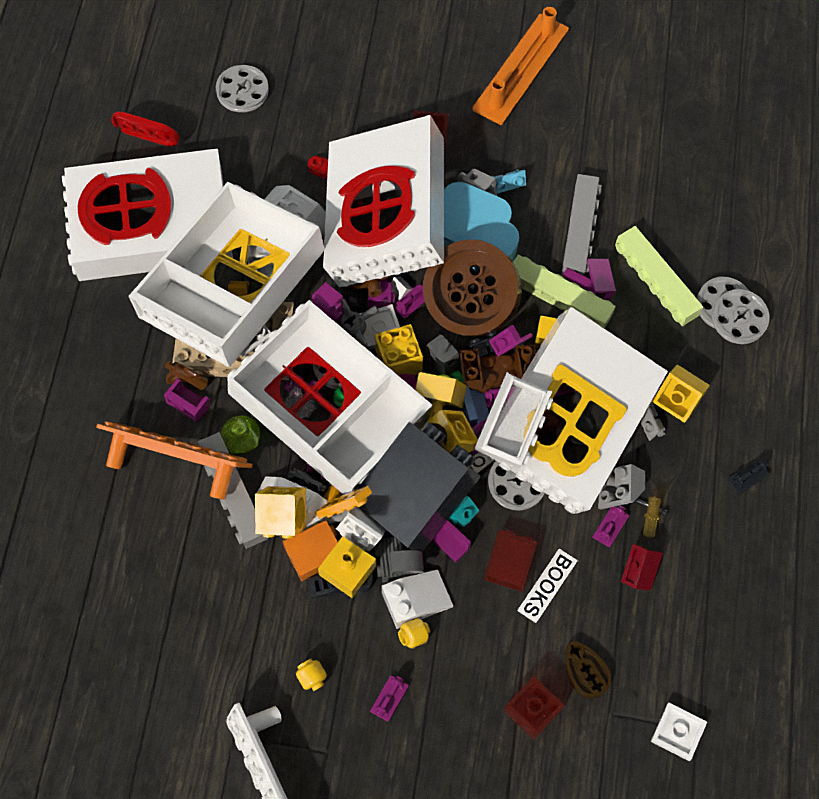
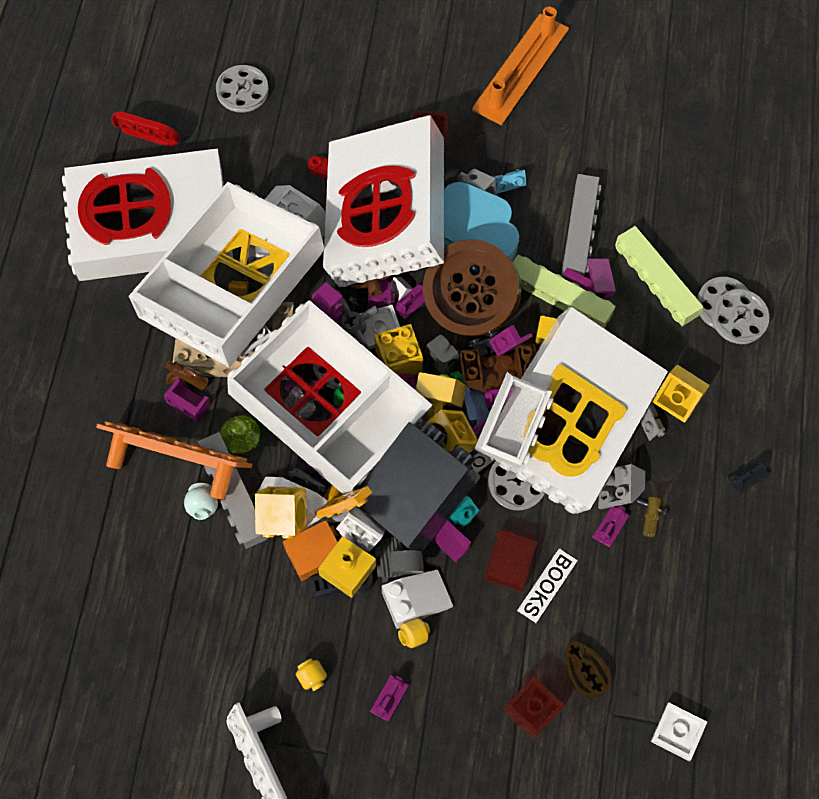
(199, 502): none -> light aqua piece
(641, 567): dark red panel -> none

